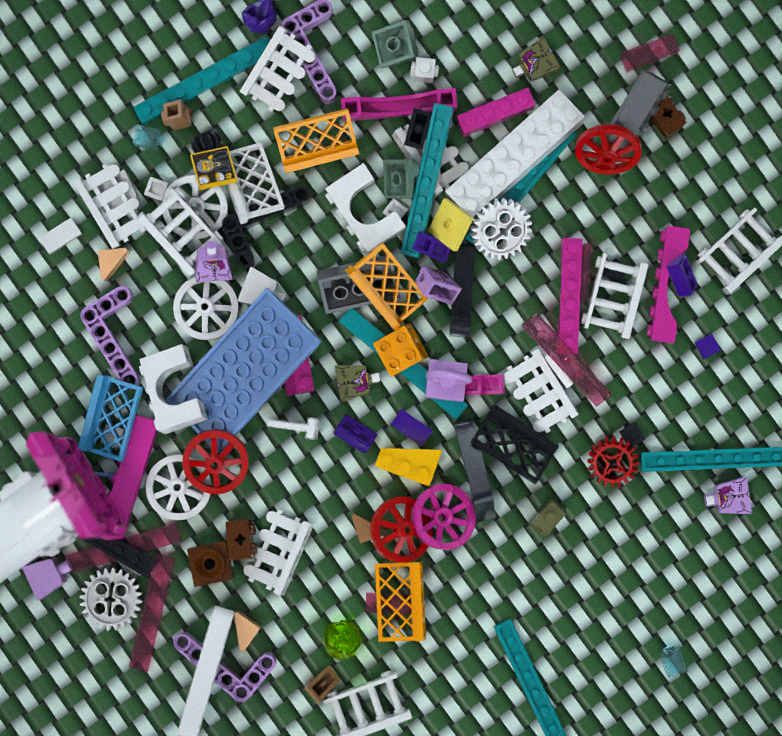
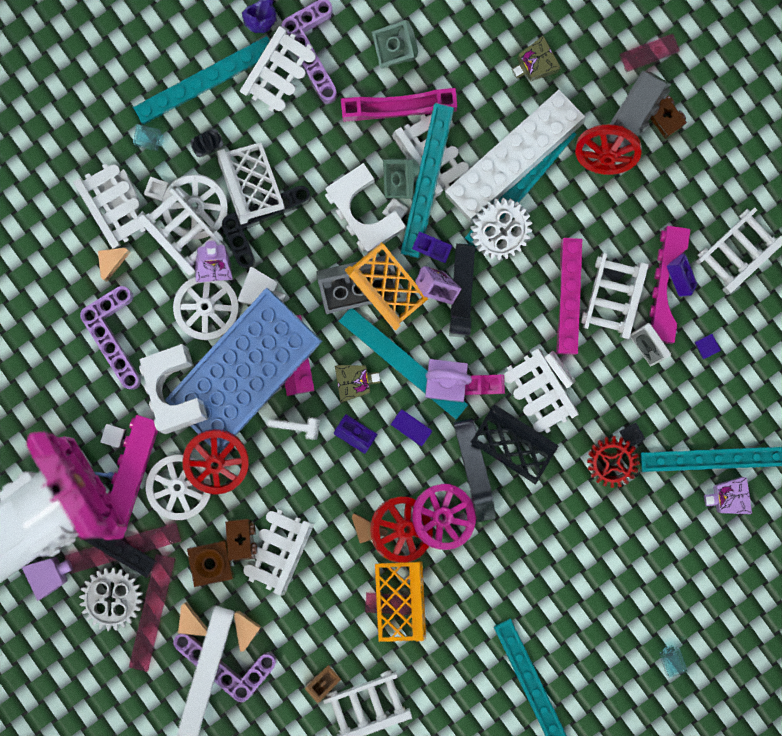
(60, 236): white tile -> none
(95, 417): dark azure fence -> none
(176, 115): medium nougat brick -> none
(190, 622): none -> light nougat slope
(213, 168): tile -> none
(322, 154): light orange fence -> none
(342, 640): clear neon green cylinder -> none
(400, 349): light orange bracket -> none
(410, 463): yellow wedge -> none
(418, 129): black slope -> none
(424, 70): white brick -> none
(450, 224): light yellow plate -> none
(495, 112): dark pink brick -> none
(547, 517): olive torso -> none
(566, 359): clear pink tile -> none
(585, 271): clear pink tile -> none
(650, 344): none -> tile

